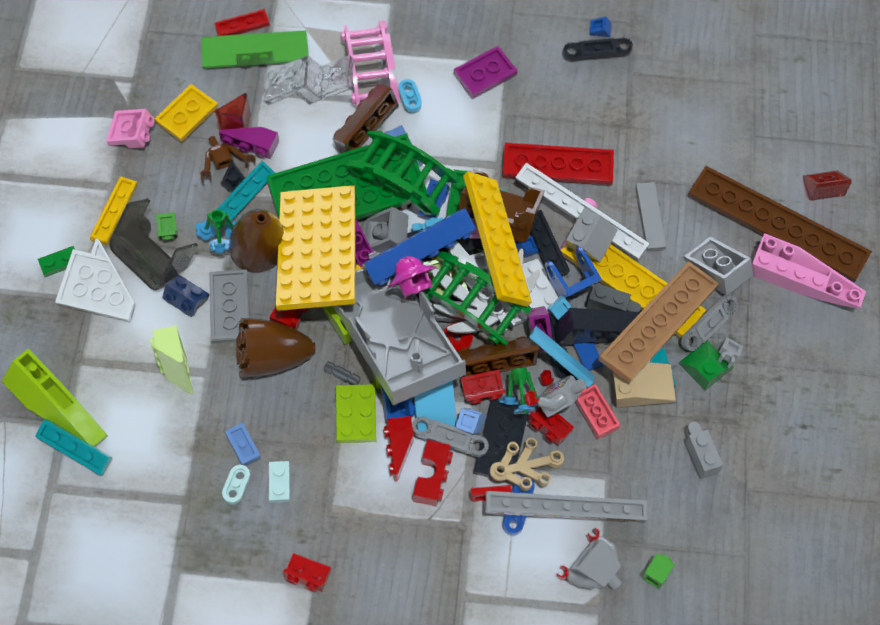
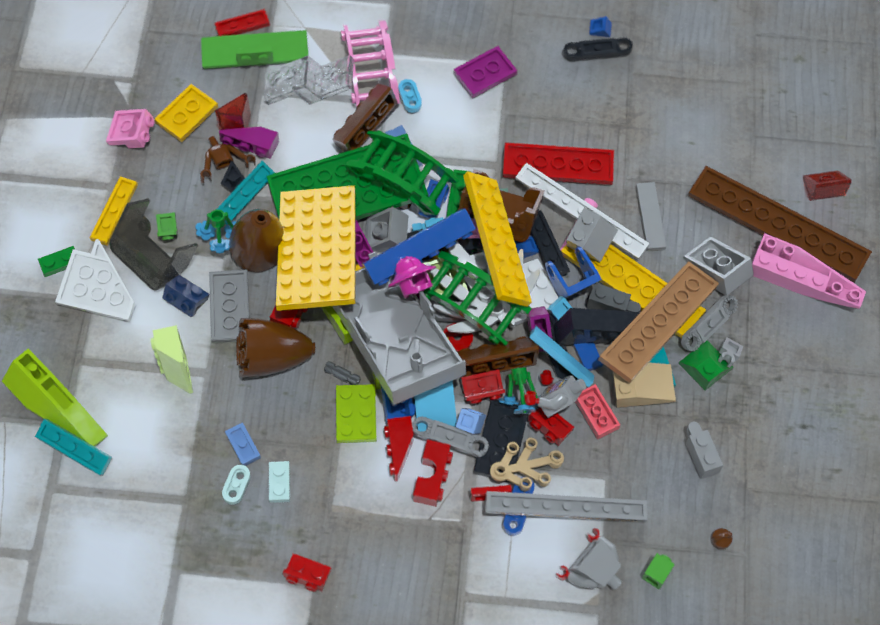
(721, 538): none -> reddish brown tile

